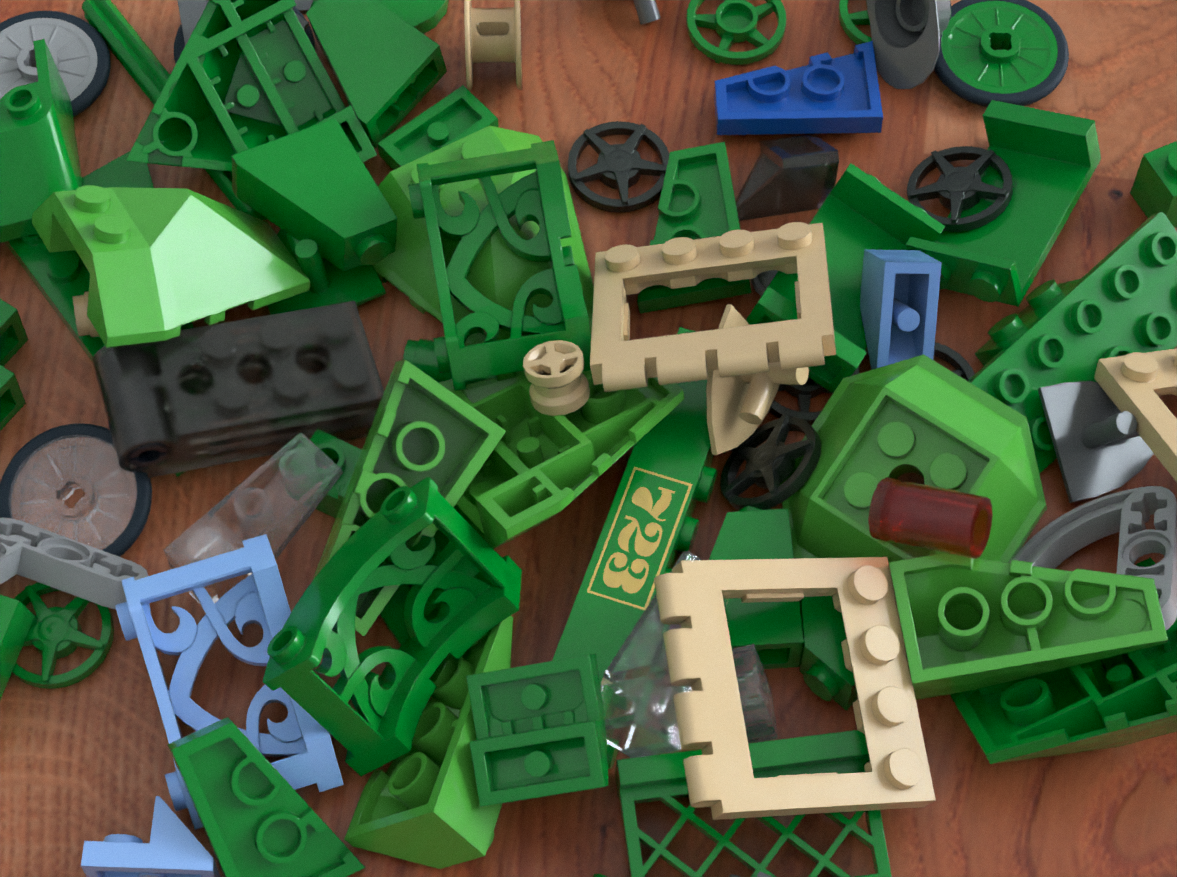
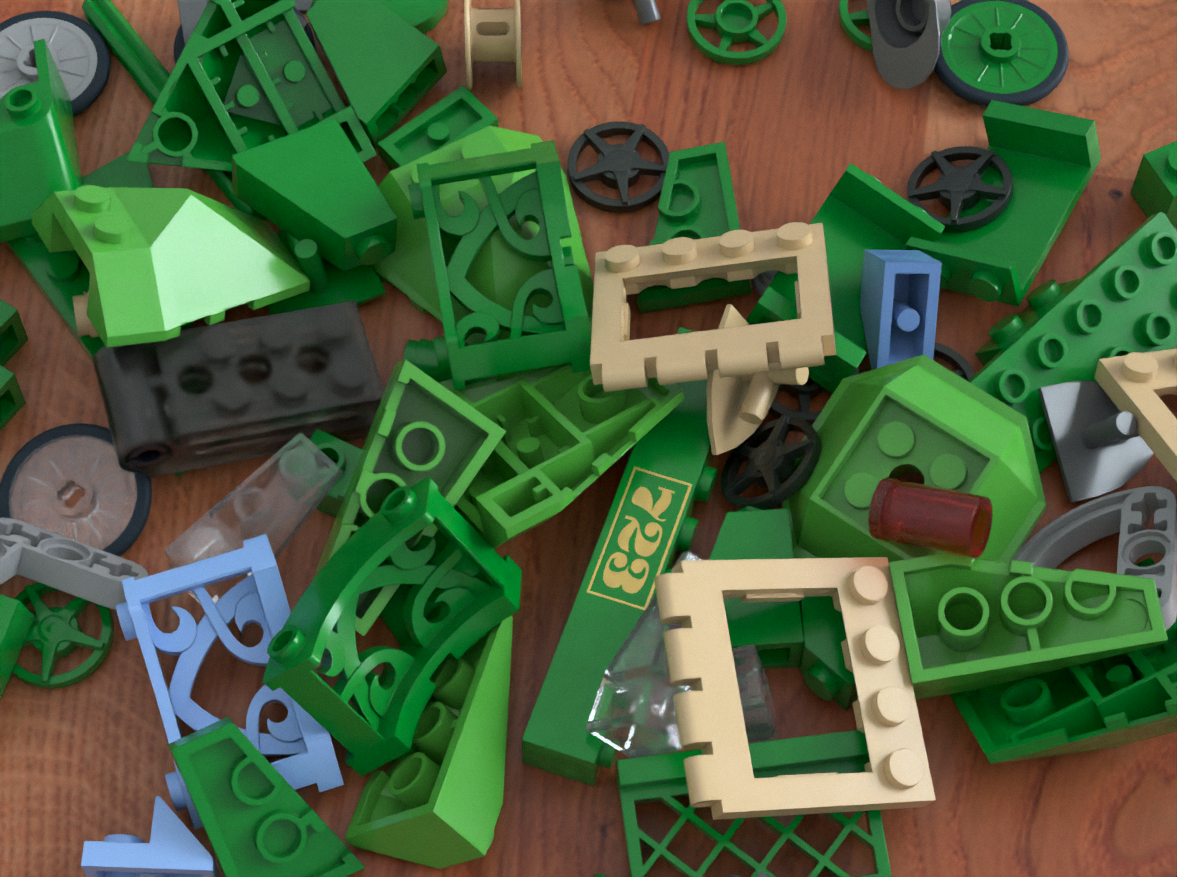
(538, 730): green slope -> none
(556, 377): tan wheel -> none
(788, 177): clear smoke slope -> none
(809, 99): blue wing -> none

